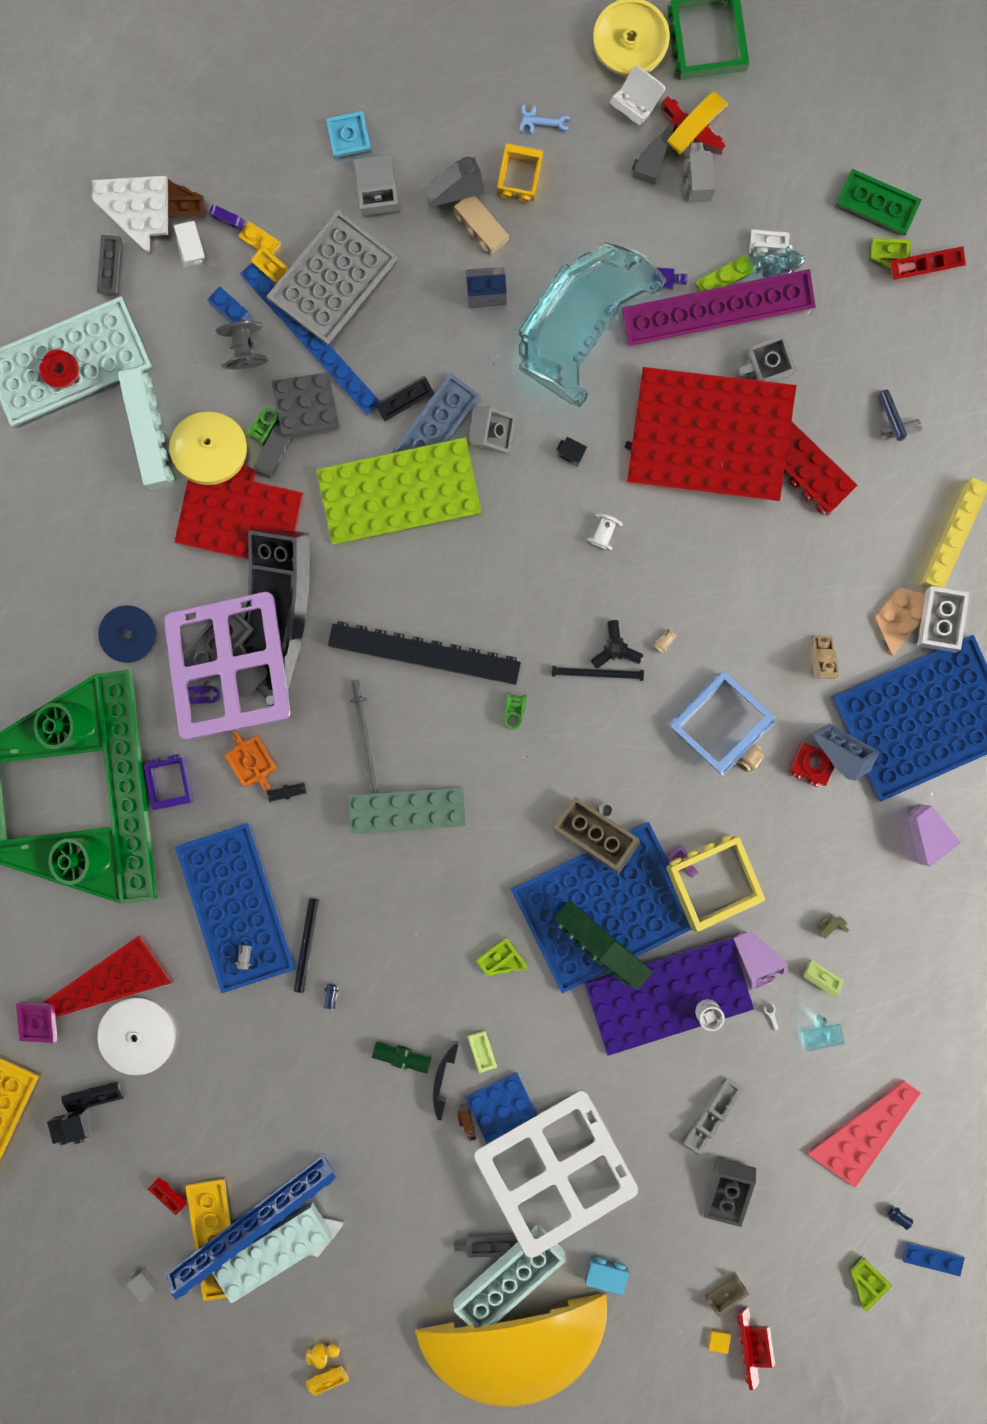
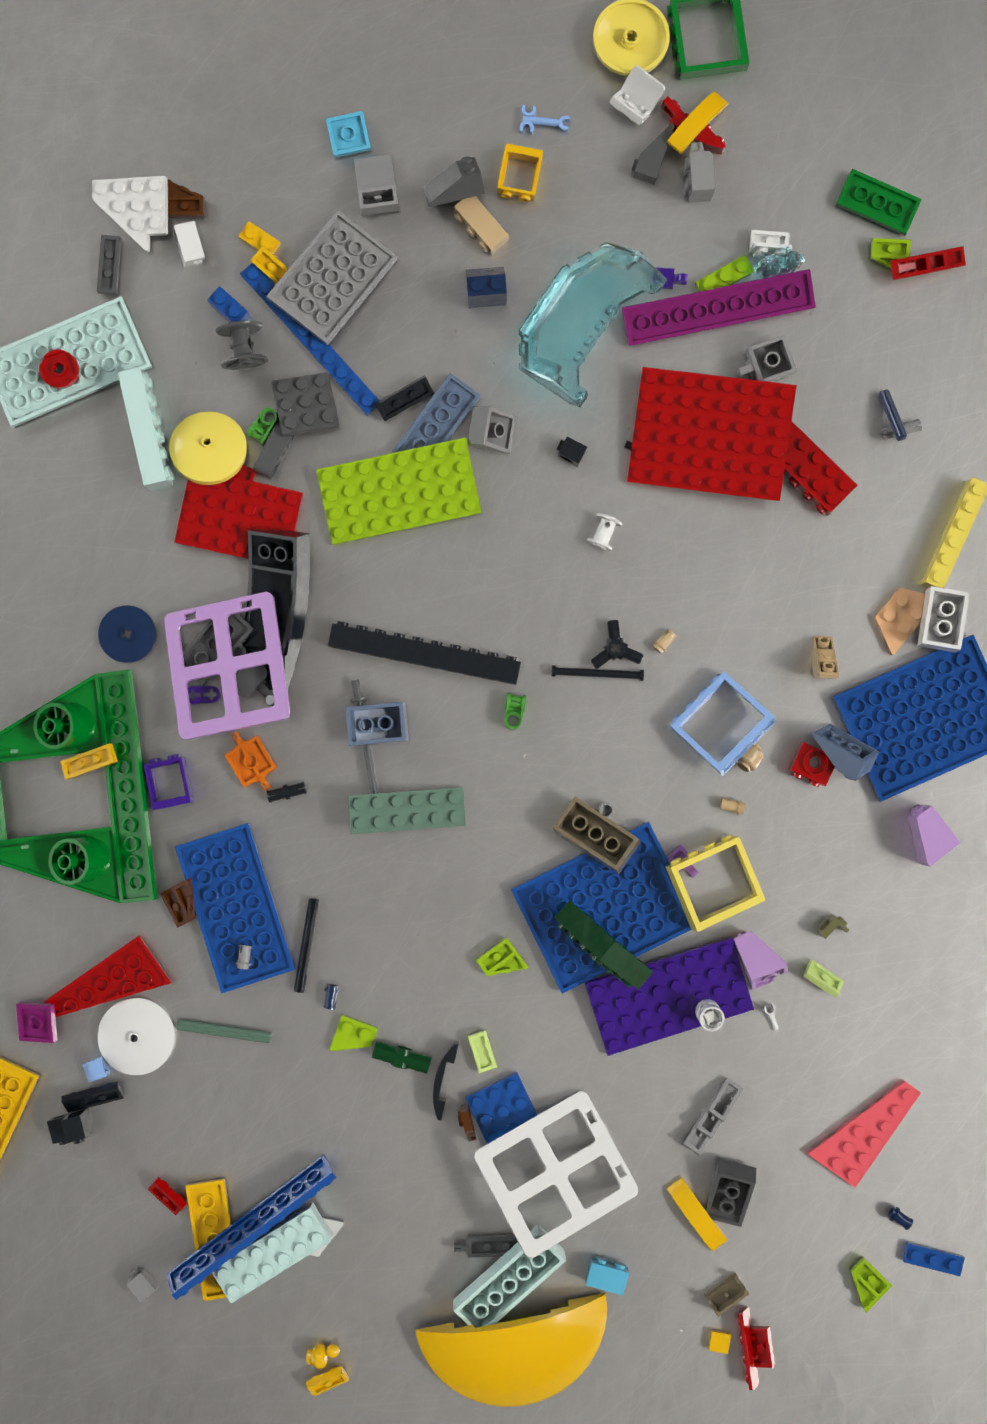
(88, 761): none -> yellow plate
(96, 1068): none -> light blue brick
(180, 902): none -> reddish brown wing
(223, 1031): none -> sand green axle
(226, 217): dark purple beam -> none
(353, 1034): none -> lime wing
(377, 723): none -> sand blue slope
(696, 1214): none -> yellow slope
(733, 806): none -> tan pin
(823, 1035): clear light blue plate -> none

